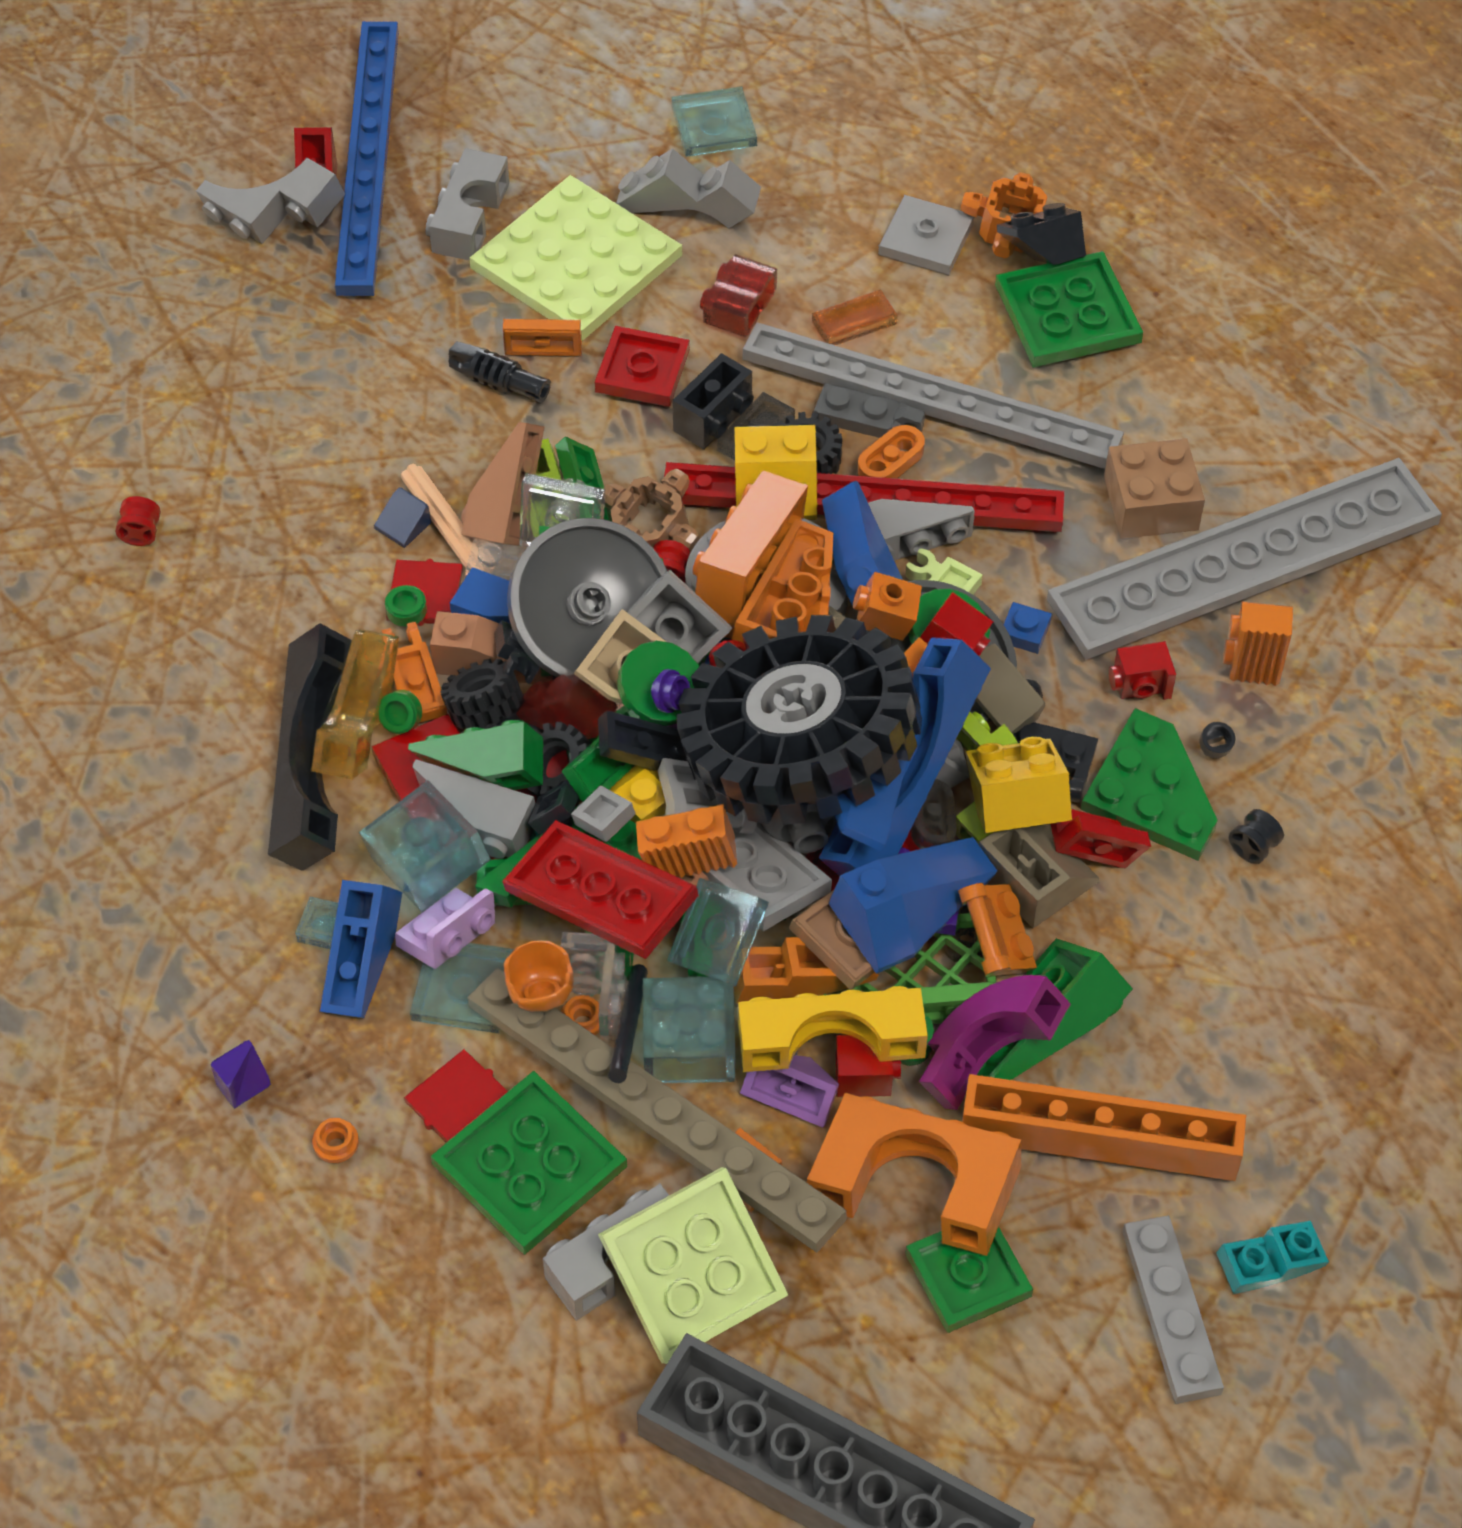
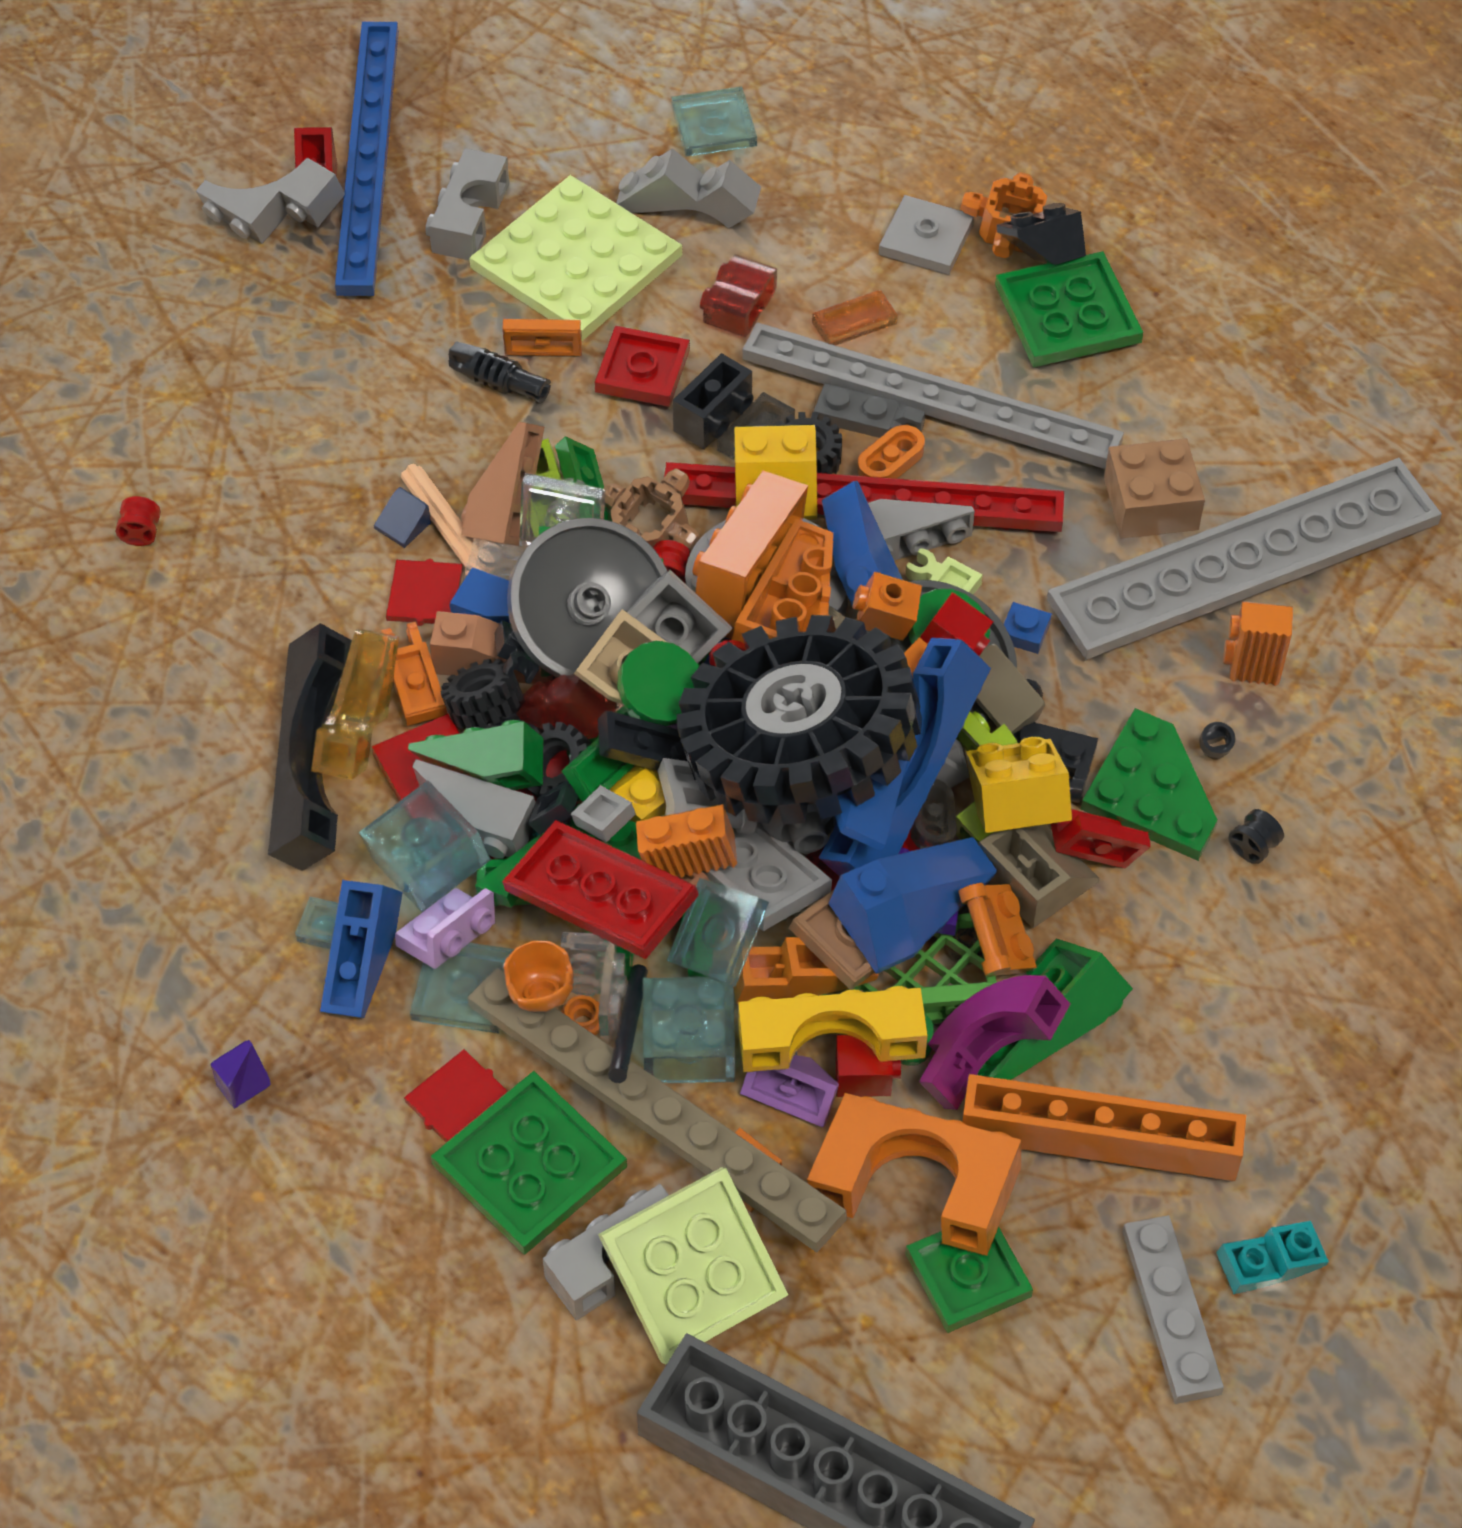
(335, 1129): orange plate -> none
(400, 711): green tile -> none
(405, 605): green tile -> none
(668, 690): dark purple plate -> none
(1143, 671): red brick -> none

